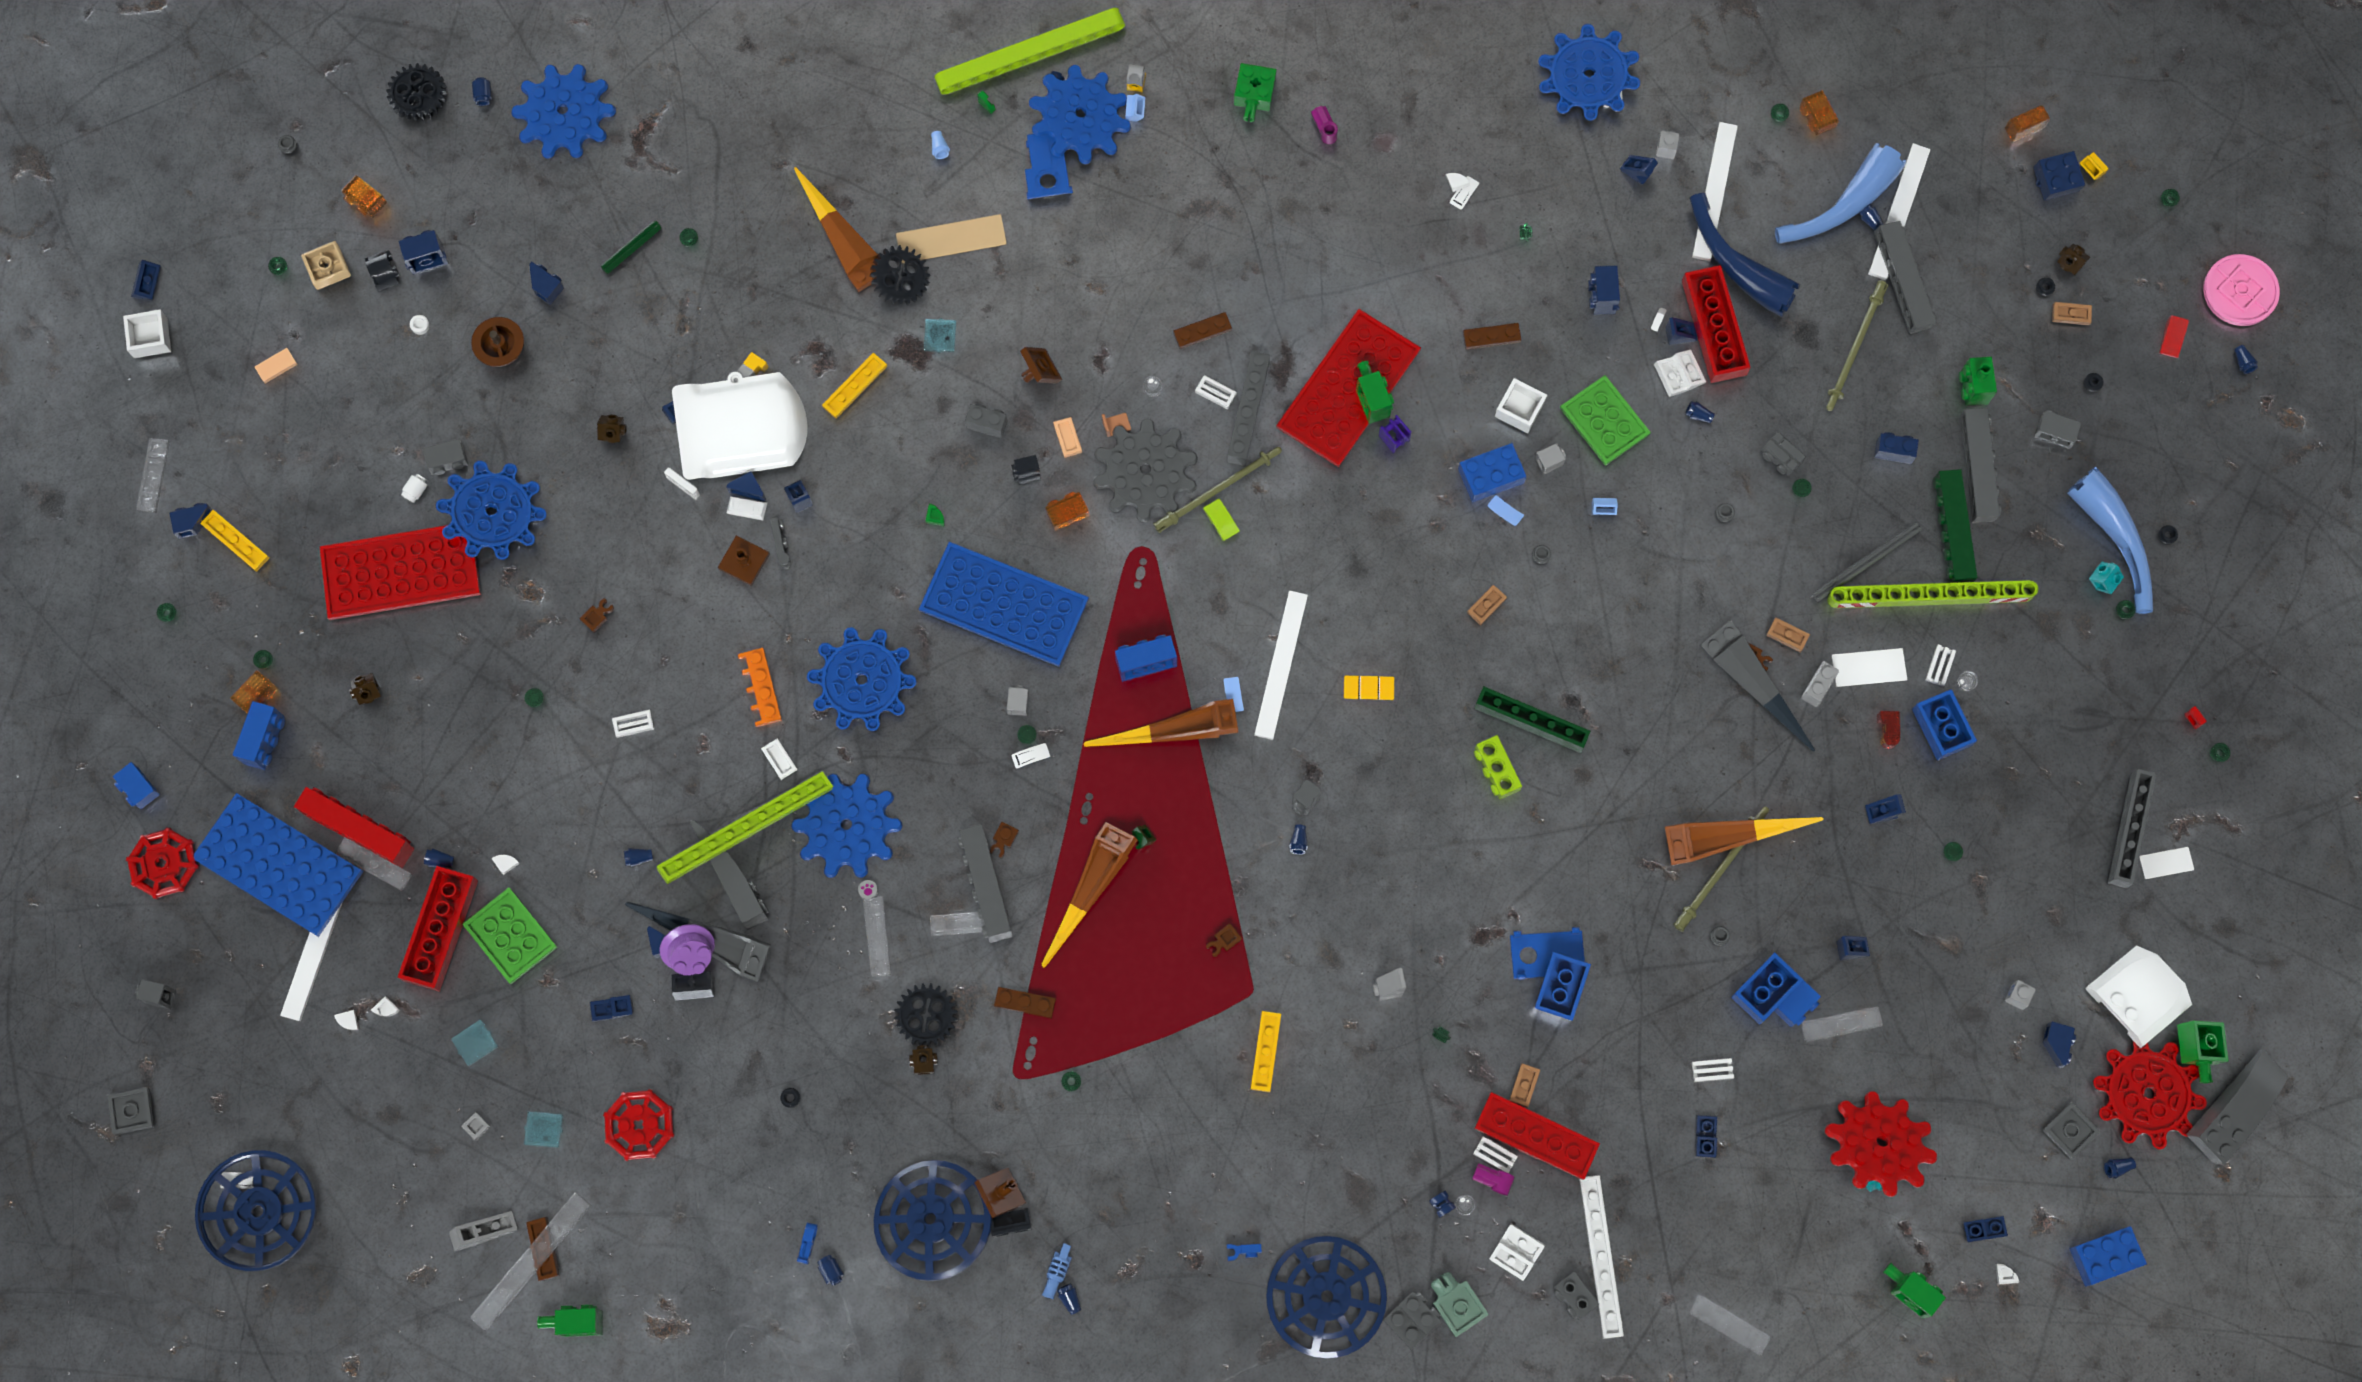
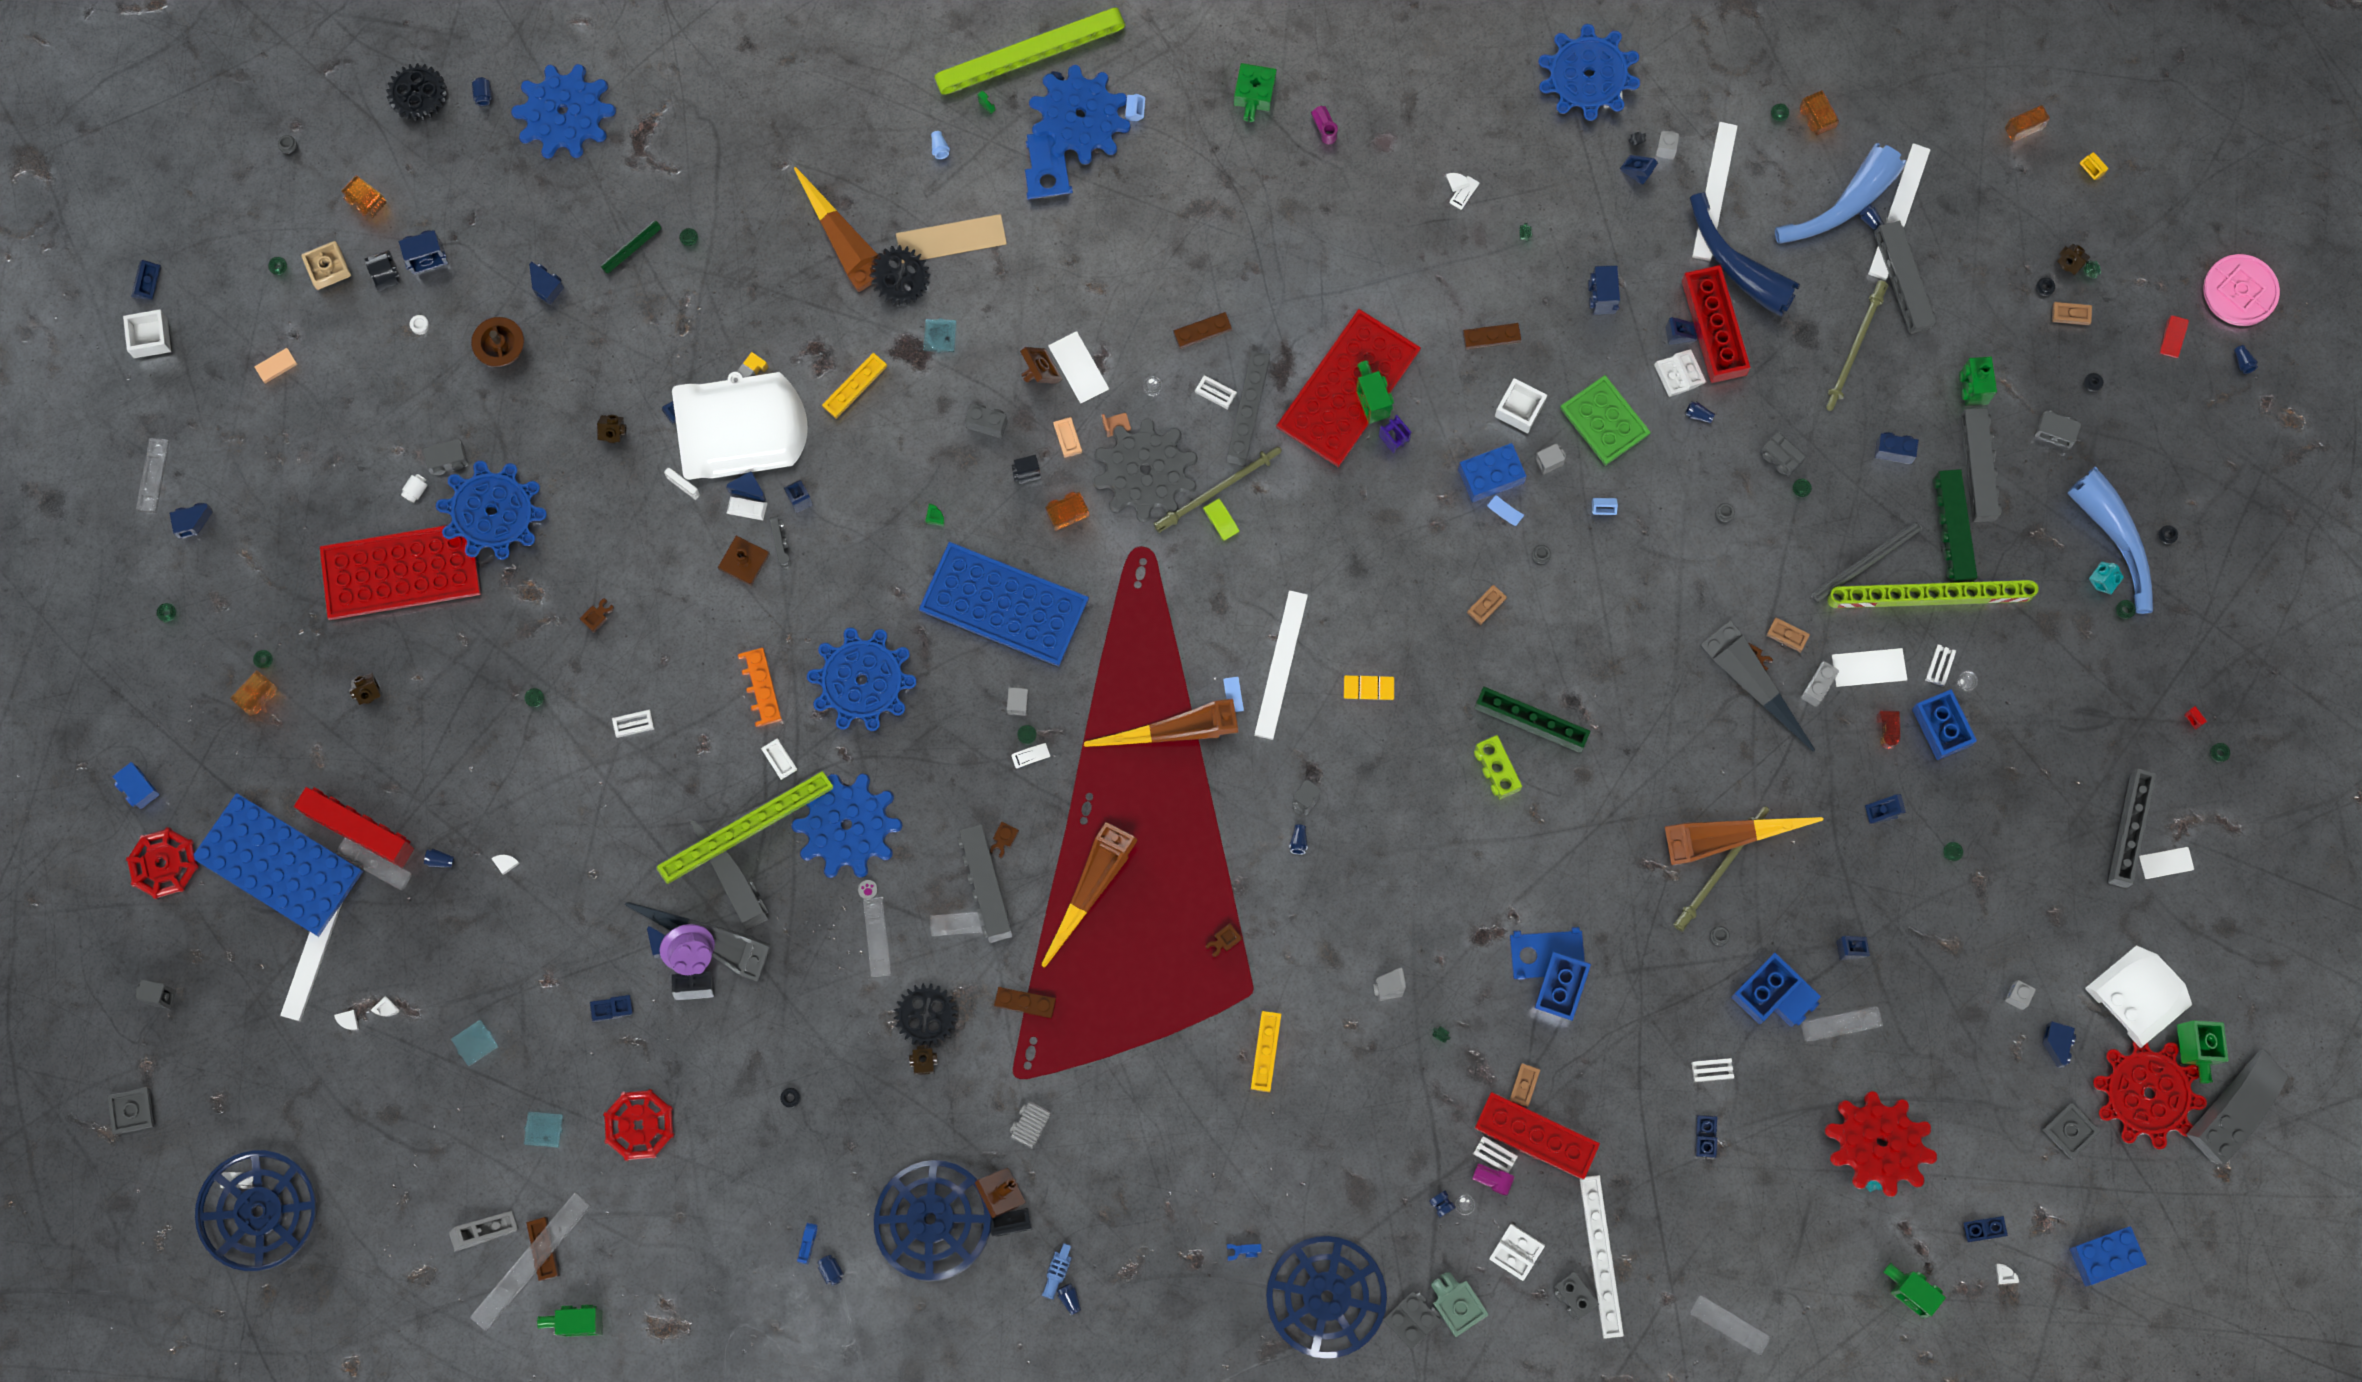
(234, 540): yellow plate -> none
(259, 735): blue brick -> none
(437, 928): red brick -> none
(475, 1126): light grey tile -> none
(509, 935): bright green plate -> none
(637, 856): dark blue cone -> none
(1030, 1124): none -> light grey brick
(1066, 1077): clear green plate -> none
(1078, 367): none -> white sticker
(1136, 77): light grey leg -> none
(1144, 836): dark green tile -> none
(1146, 657): blue brick -> none
(1637, 138): none -> black plate
(1658, 319): white tile -> none
(2058, 176): dark blue brick -> none
(2092, 269): none -> clear green plate
(2117, 1167): dark blue cone -> none
(2170, 193): clear green plate -> none

